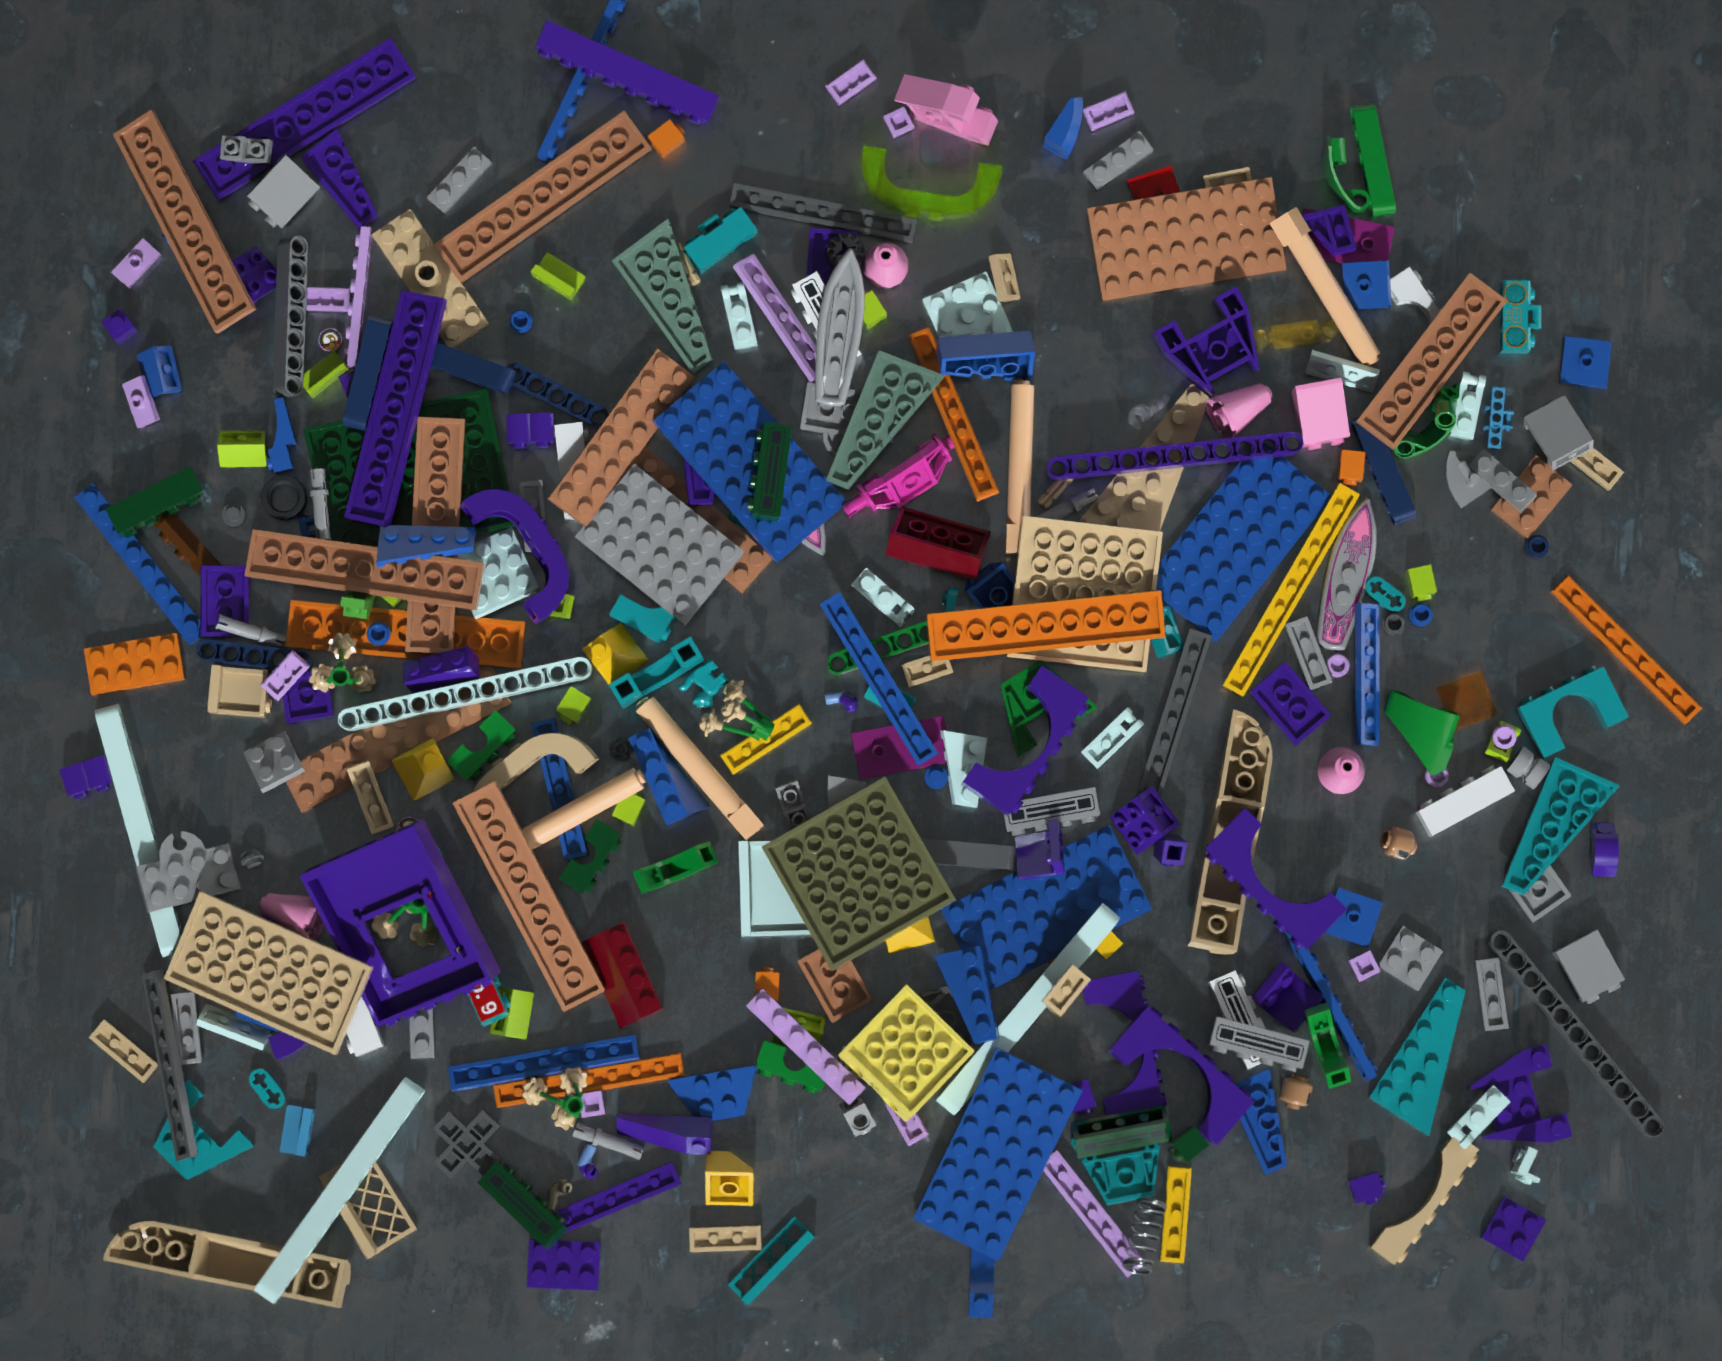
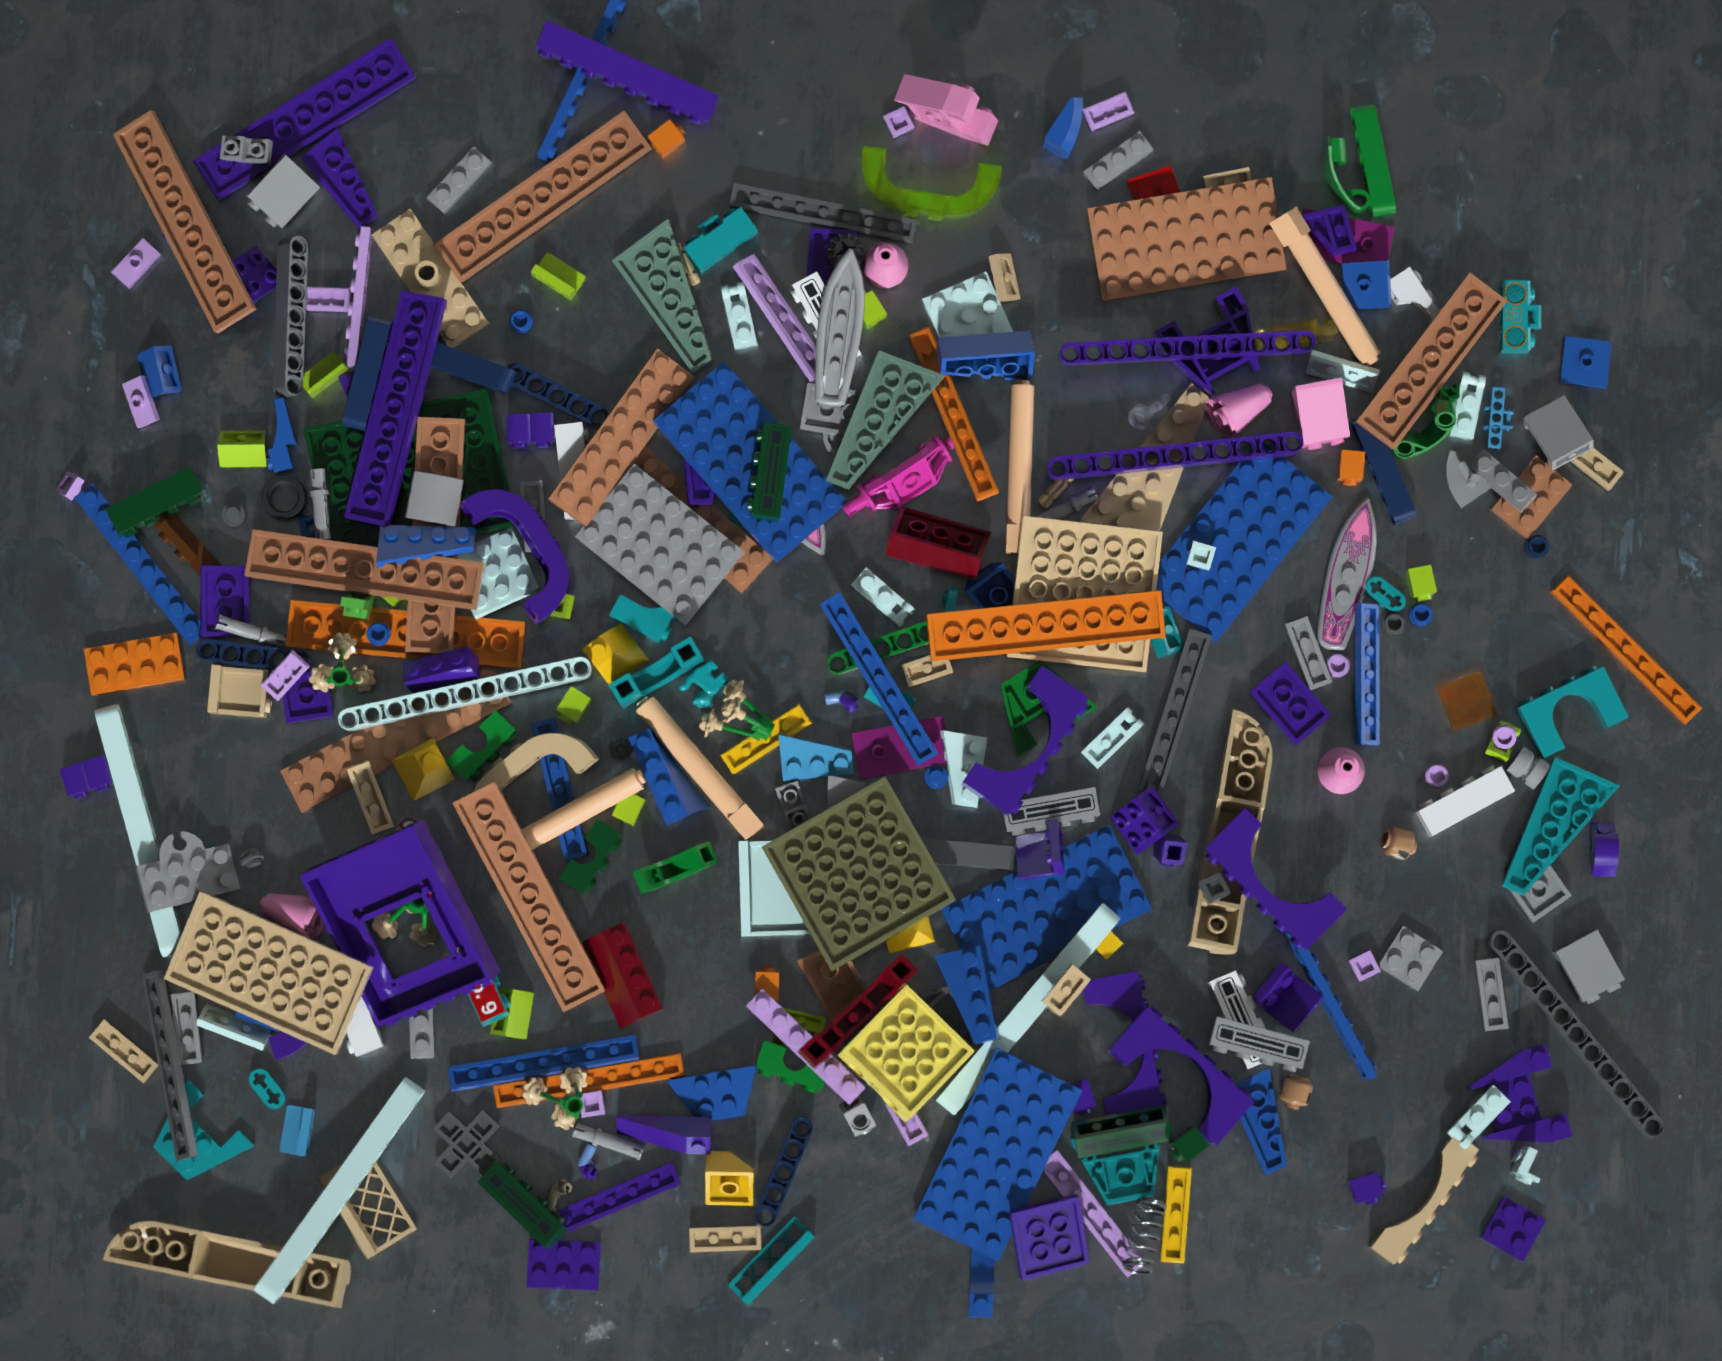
(70, 485): none -> lavender plate
(119, 326): dark purple brick -> none
(274, 761): light grey plate -> none
(330, 340): tile -> none
(434, 498): none -> light grey slope
(783, 1160): none -> dark blue beam
(812, 760): none -> dark azure wing
(850, 82): lavender plate -> none
(859, 1012): none -> dark red arch
(1049, 1237): none -> dark purple plate
(1197, 342): none -> dark purple beam
(1201, 555): none -> light aqua plate
(1214, 888): none -> dark grey plate
(1291, 590): yellow plate -> none
(1326, 1046): green arch -> none
(1358, 920): blue plate -> none
(1417, 1070): teal wing -> none
(1424, 728): green panel -> none

